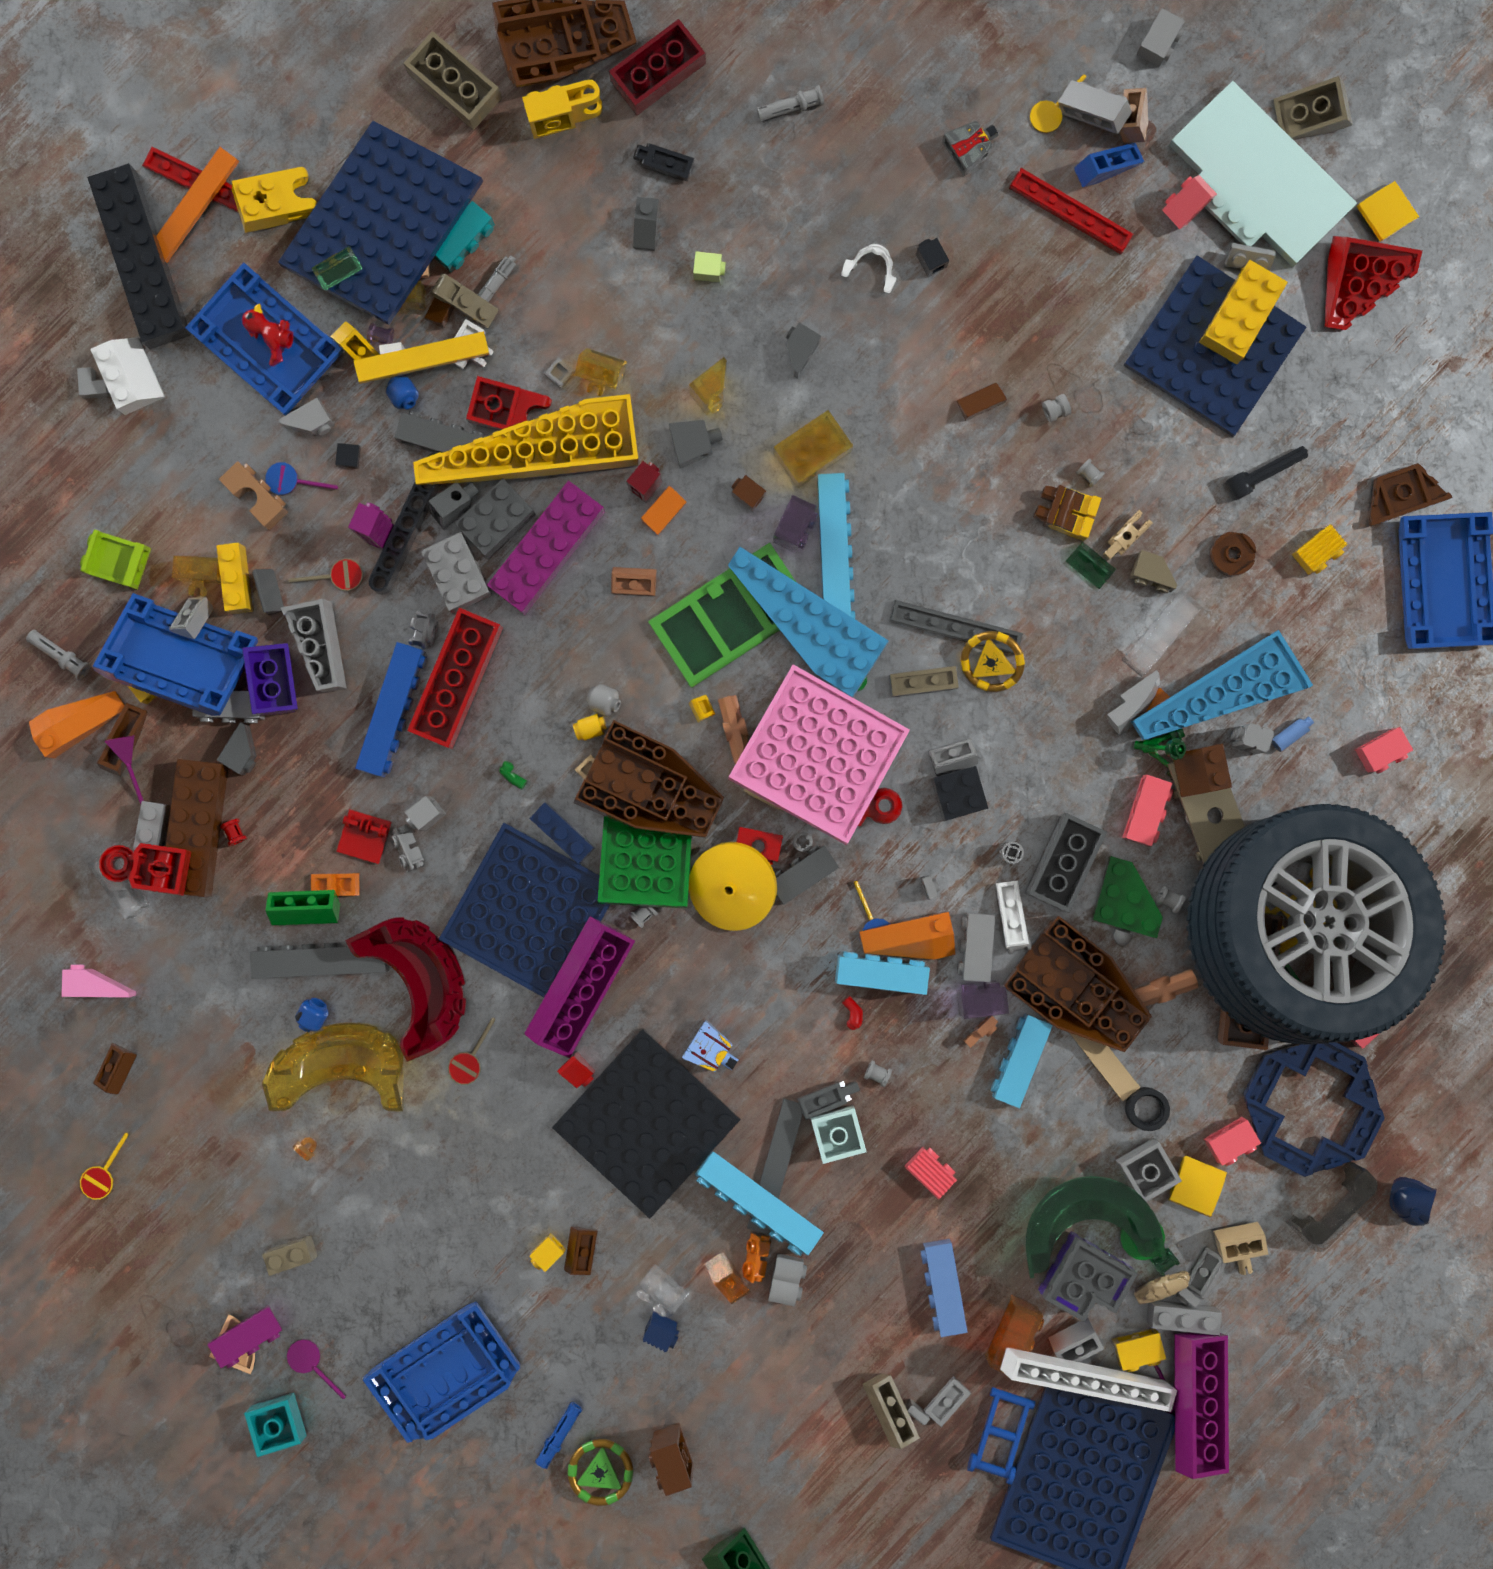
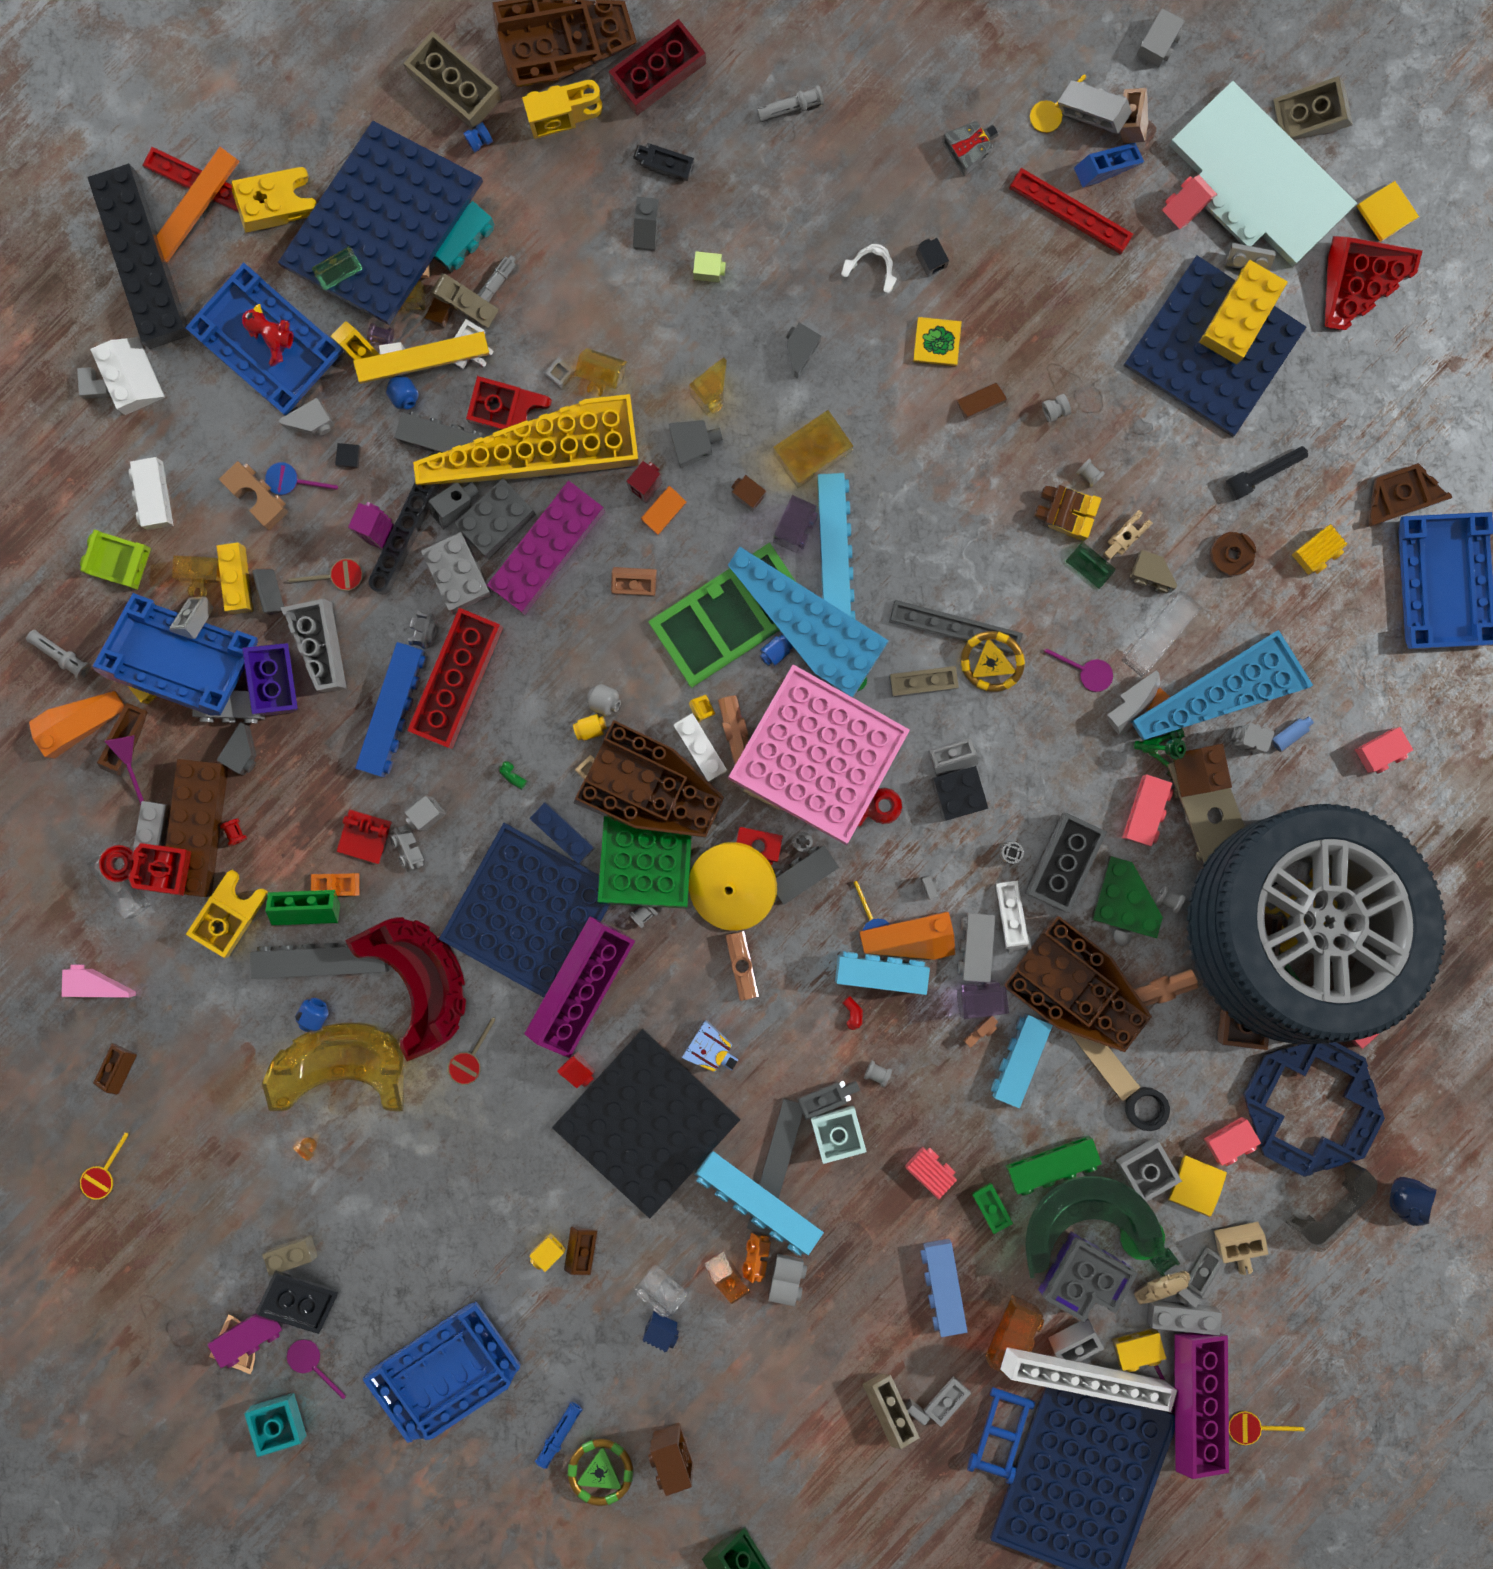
(150, 493): none -> white brick
(230, 910): none -> yellow brick
(297, 1302): none -> black plate
(473, 139): none -> blue wheel
(700, 747): none -> white brick
(739, 951): none -> nougat piece
(775, 650): none -> blue brick
(937, 341): none -> yellow tile
(992, 1208): none -> green plate
(1053, 1165): none -> green brick
(1094, 675): none -> magenta piece
(1246, 1428): none -> piece

